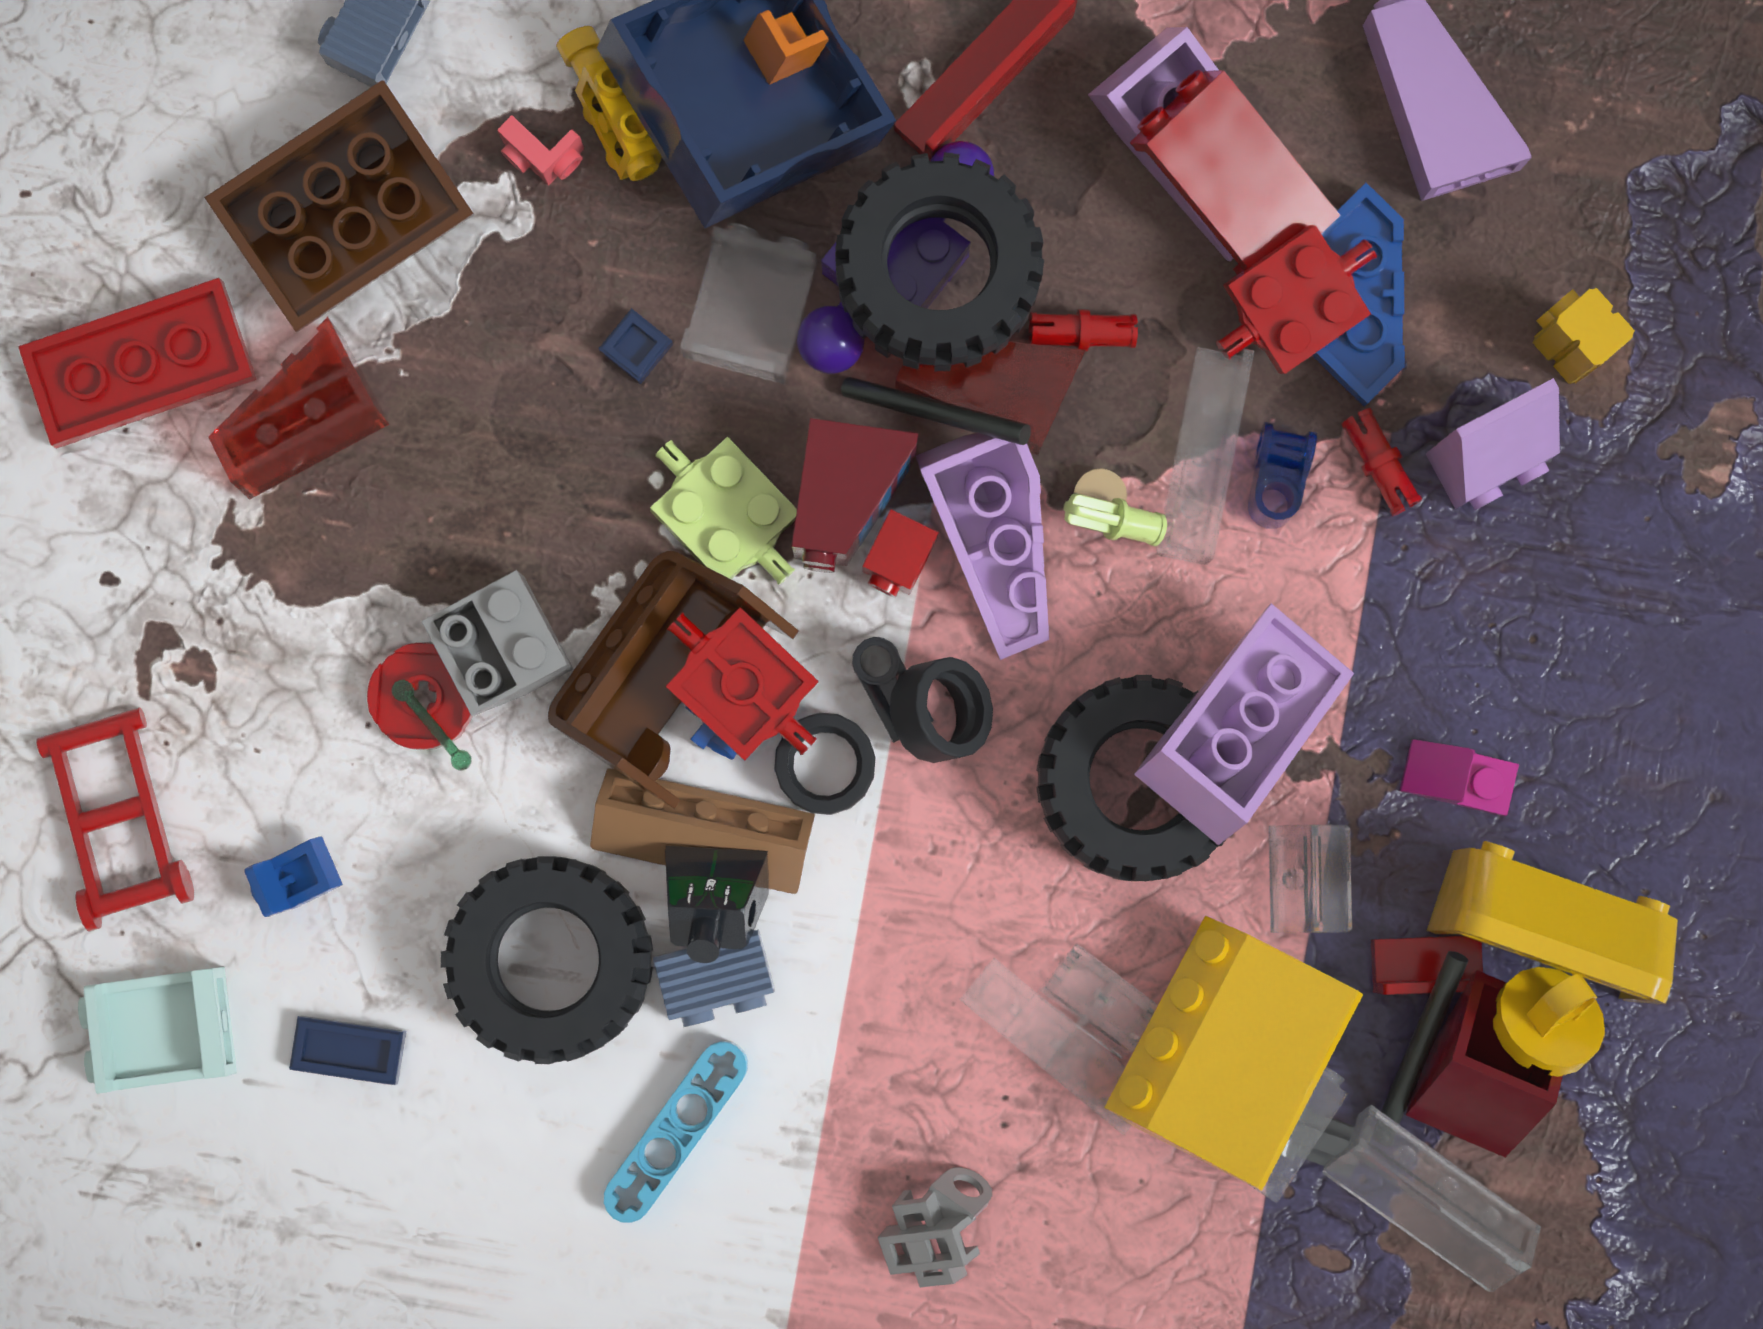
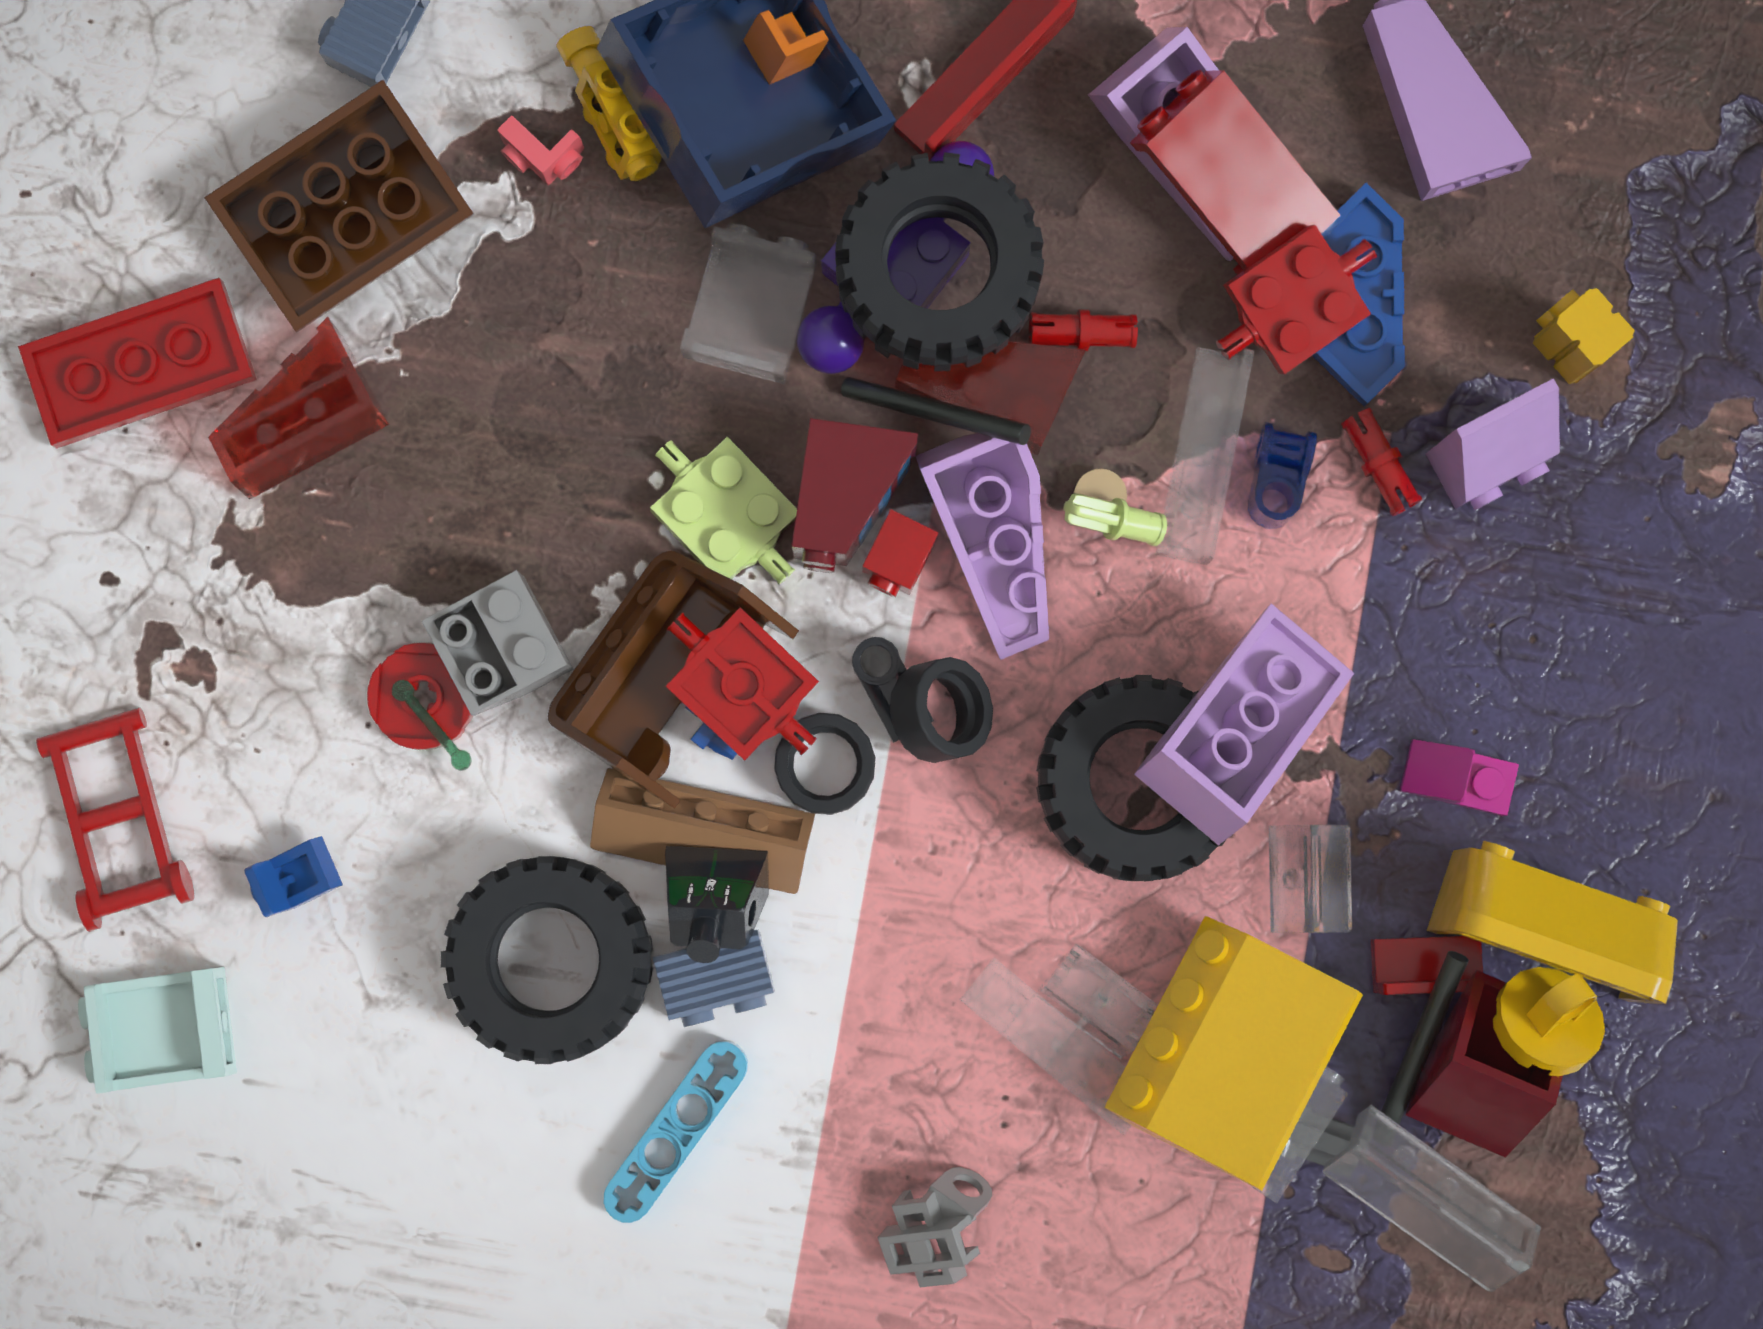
(347, 1050): dark blue tile -> none
(635, 346): dark blue tile -> none

